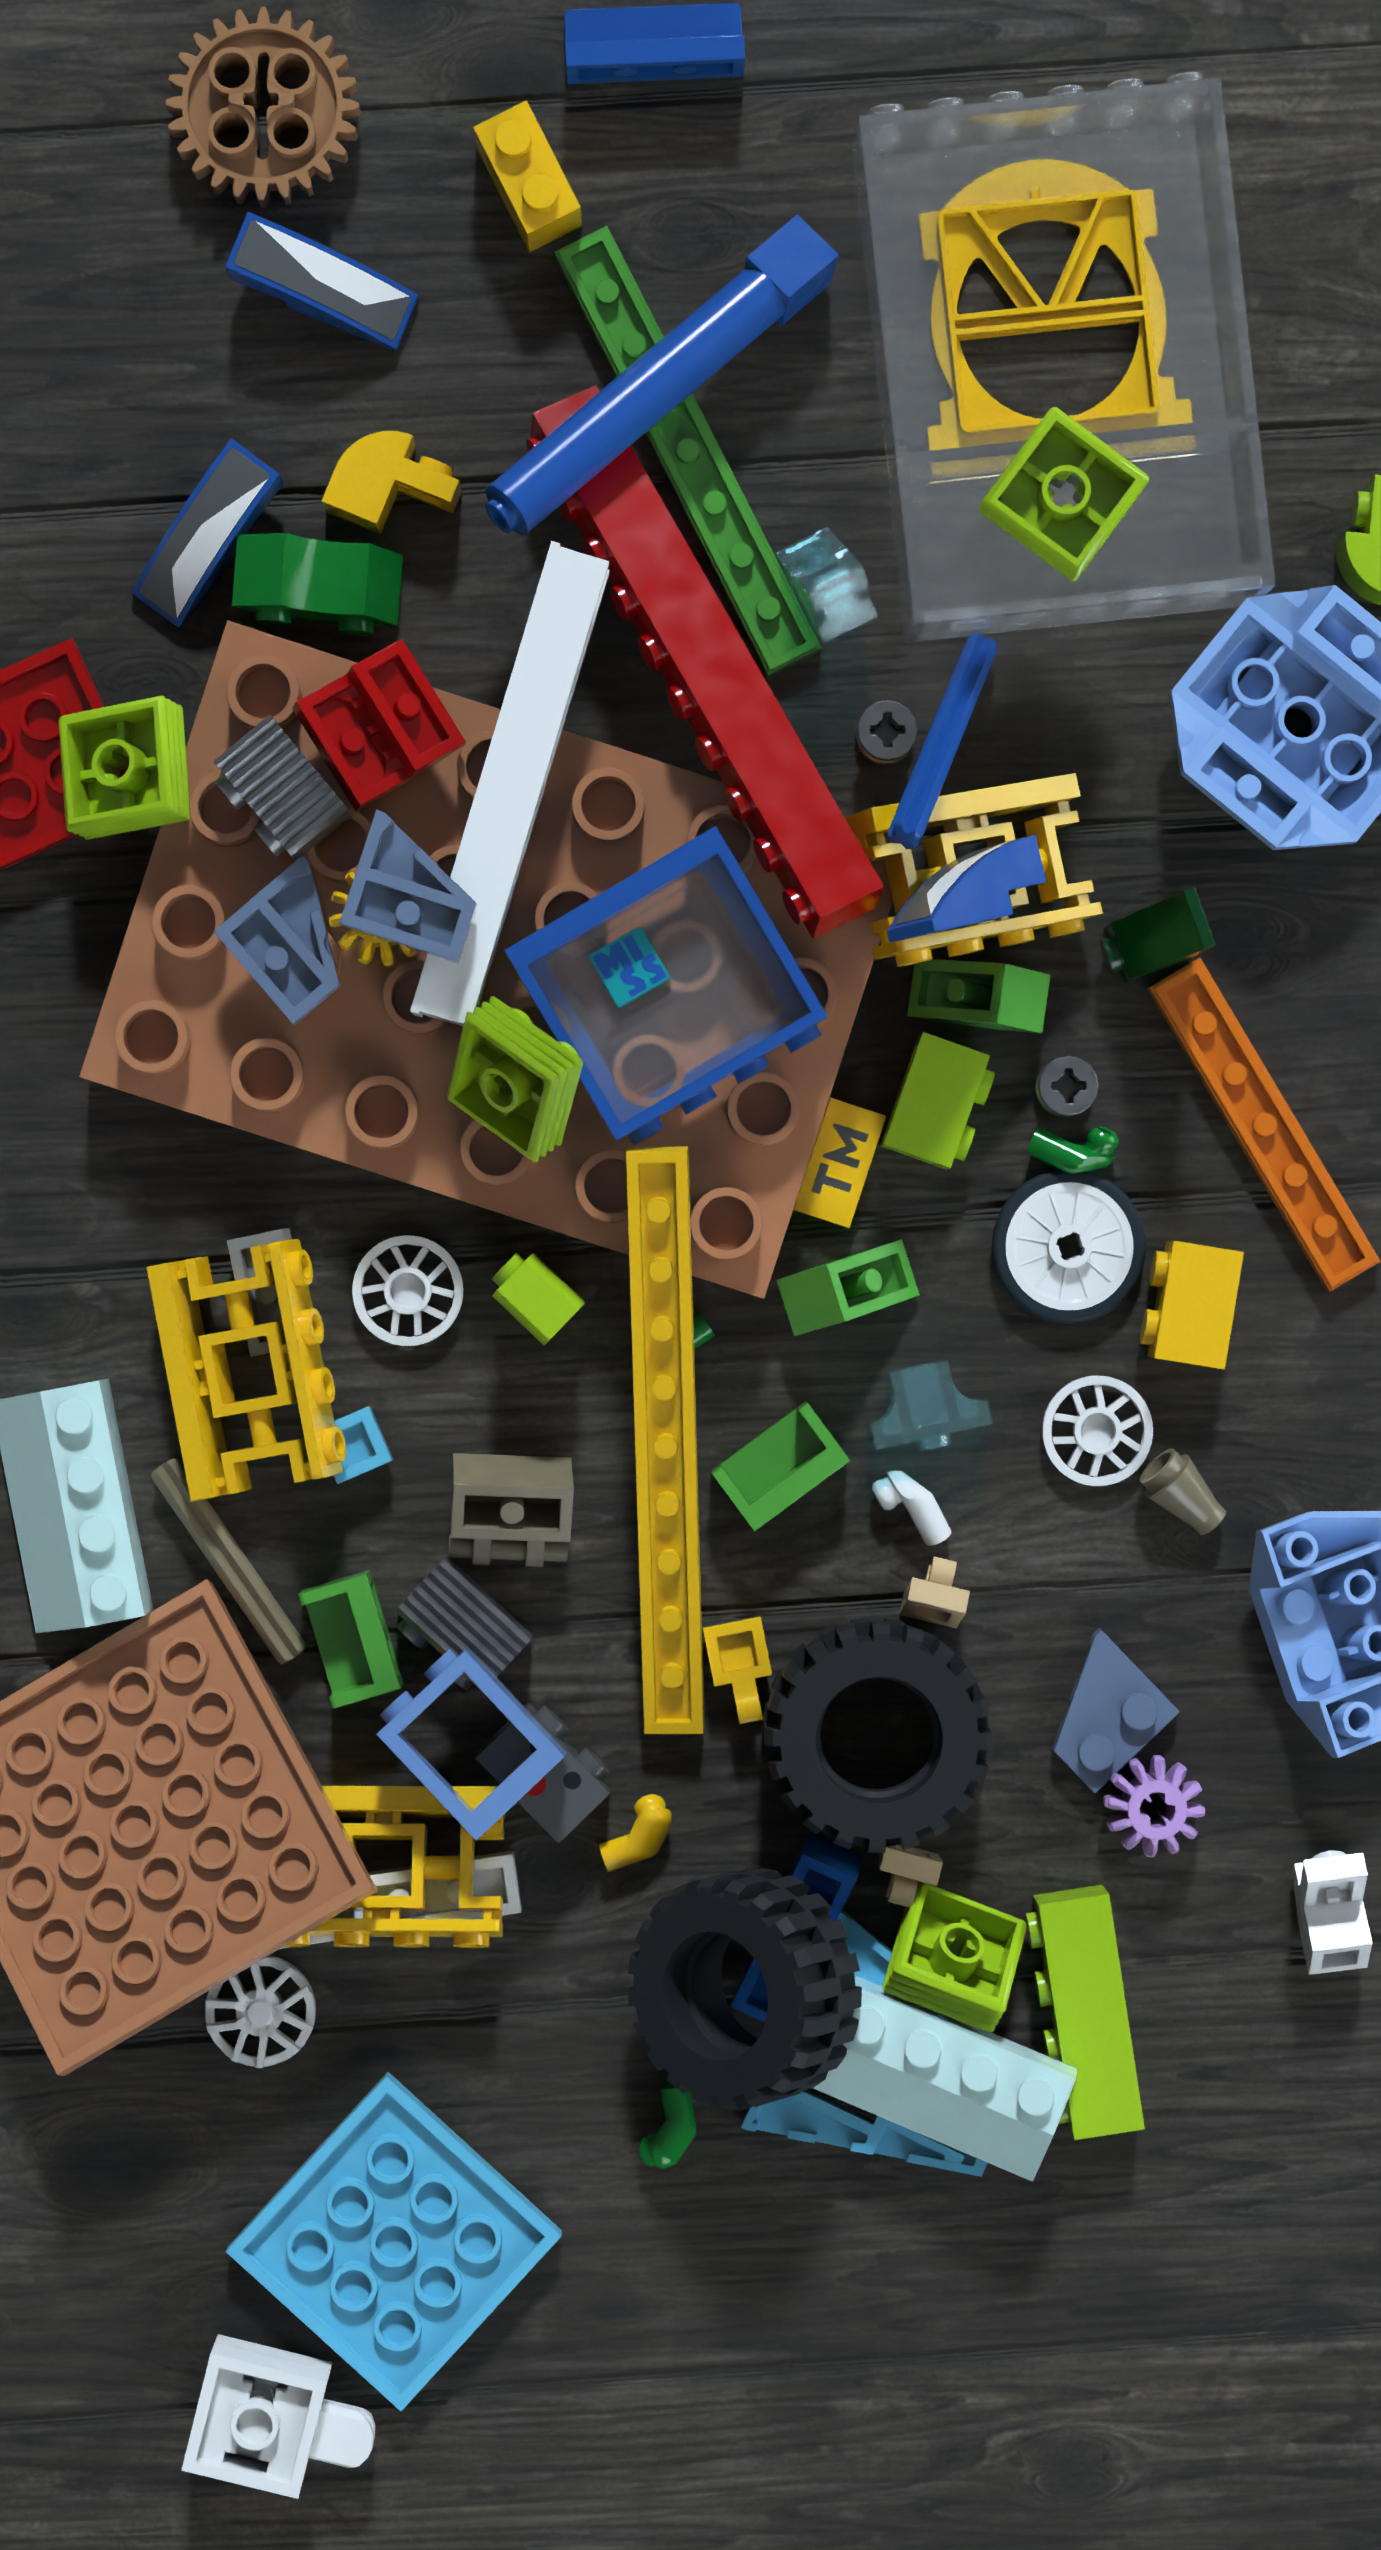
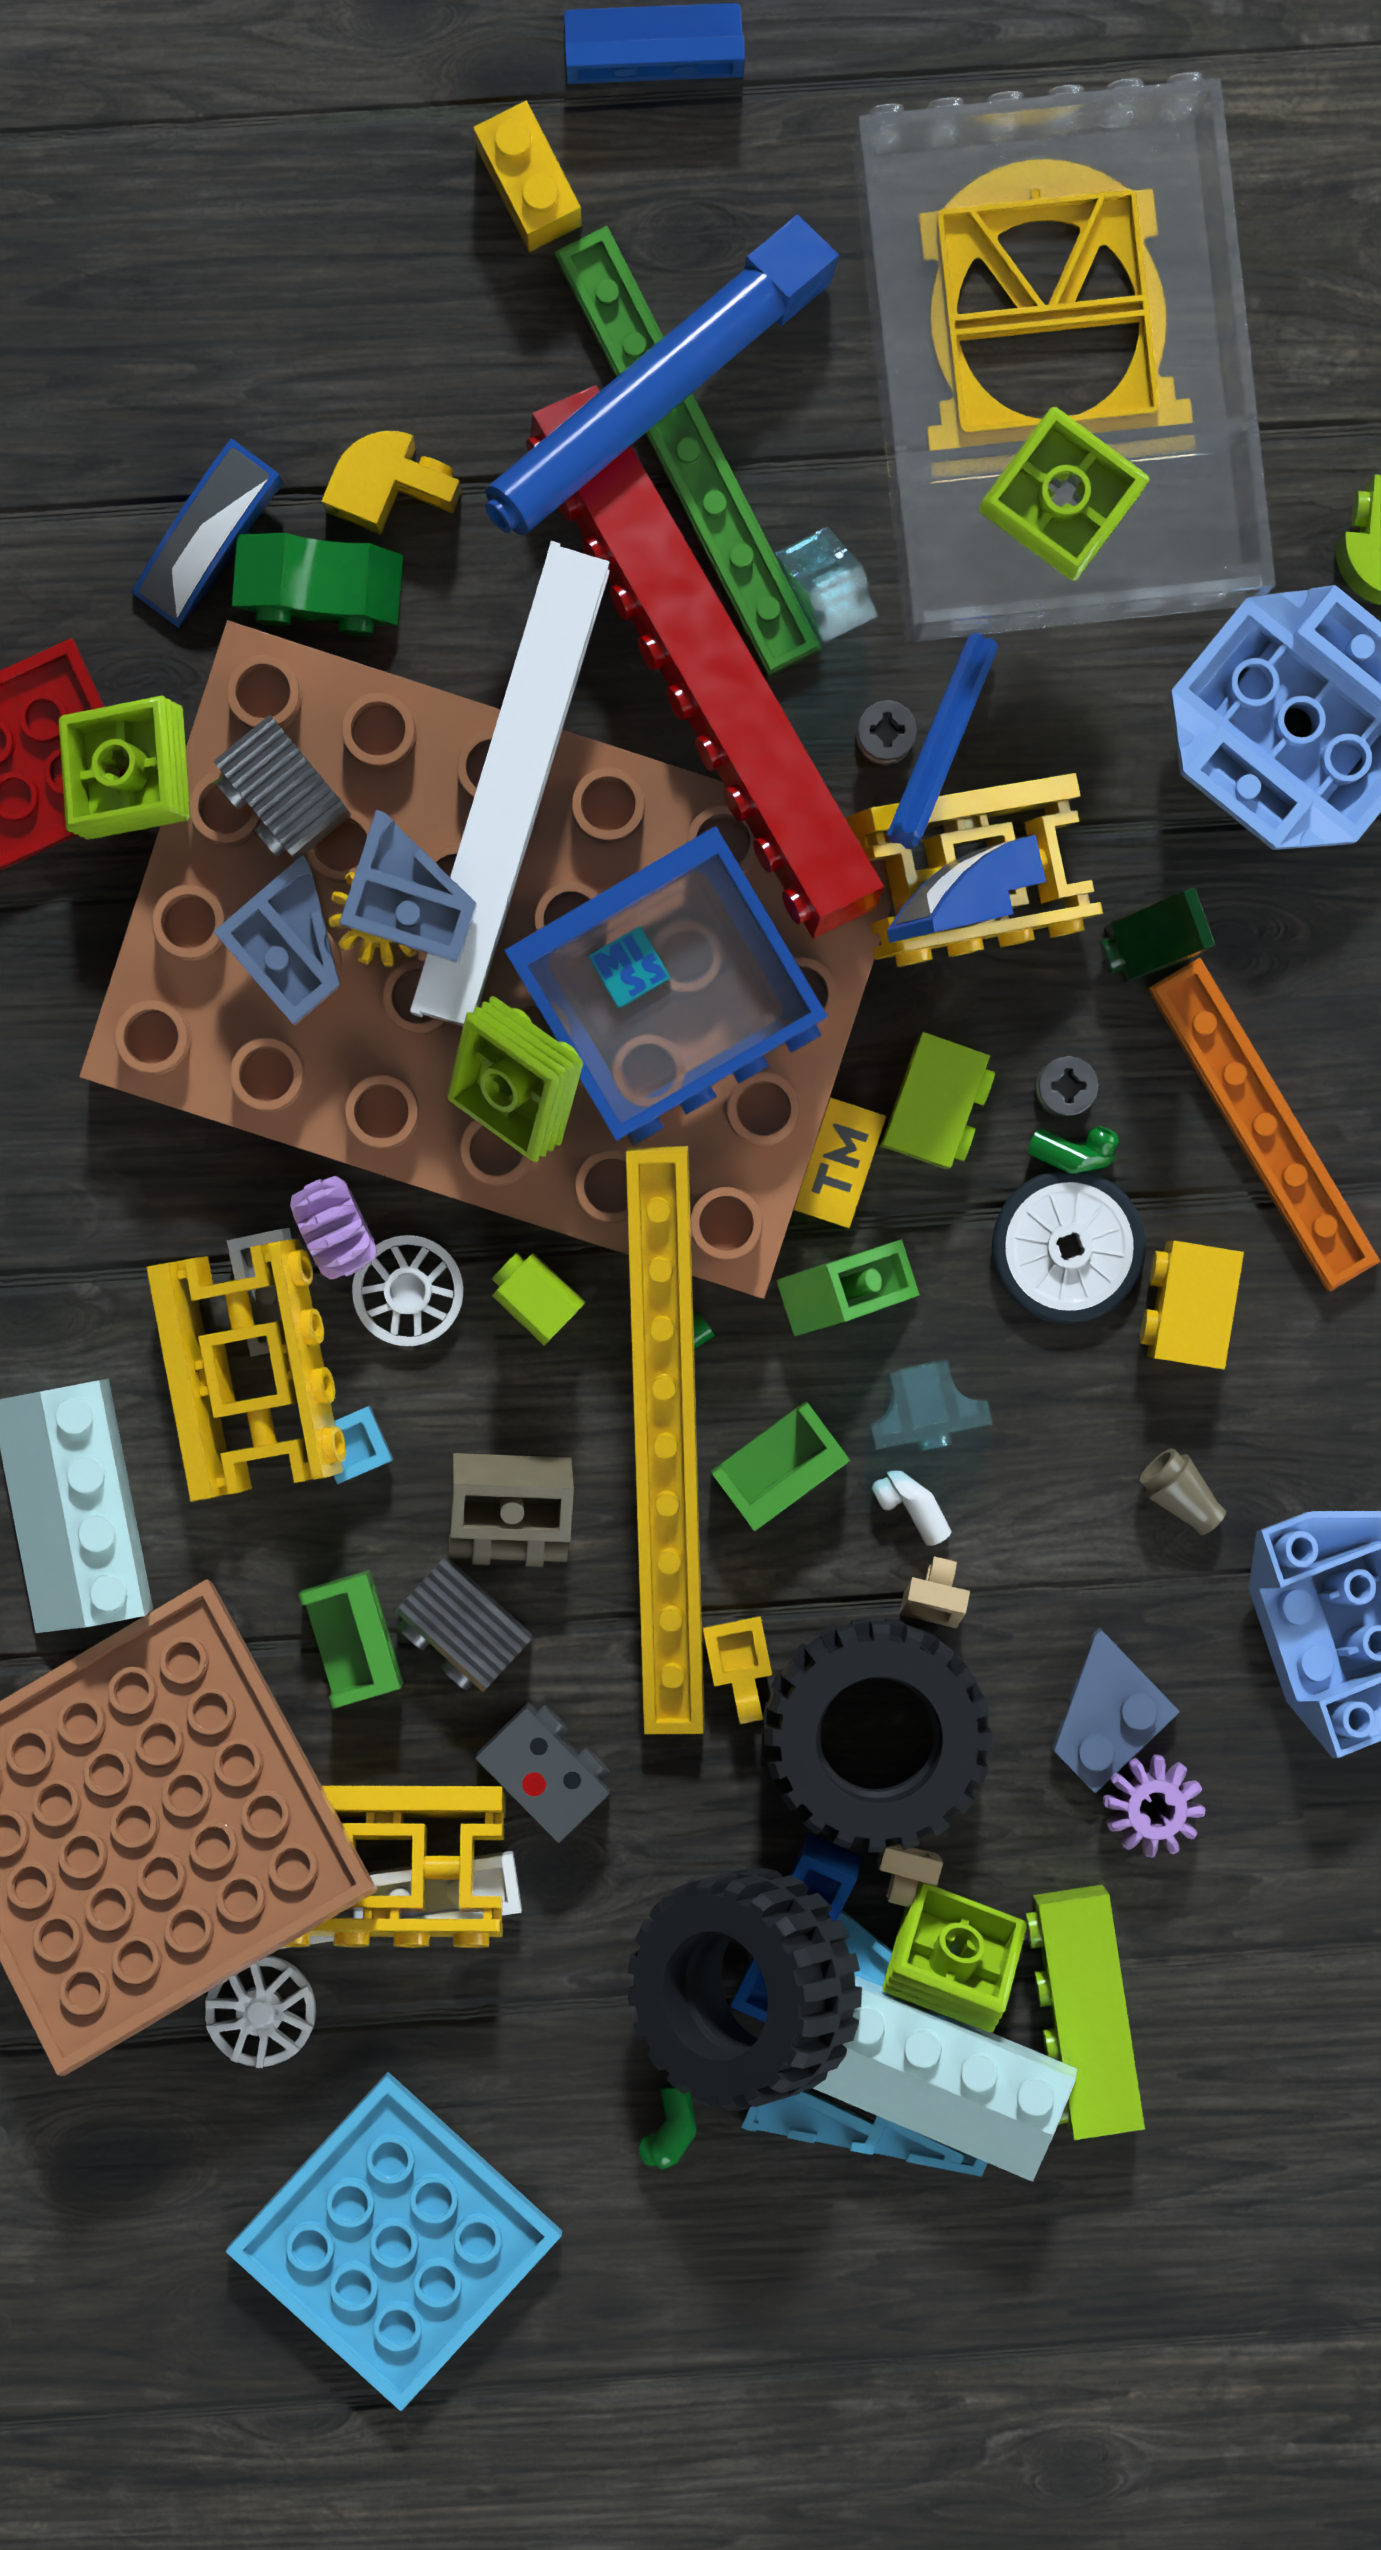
(211, 108): medium nougat gear -> none
(229, 1563): dark tan axle -> none
(269, 2415): white brick -> none
(320, 282): slope -> none
(333, 1227): none -> lavender gear
(379, 725): red slope -> none
(515, 1786): medium blue window -> none
(645, 1837): yellow arm -> none
(979, 995): bright green slope -> none
(1097, 1430): white wheel -> none
(1332, 1911): white brick -> none

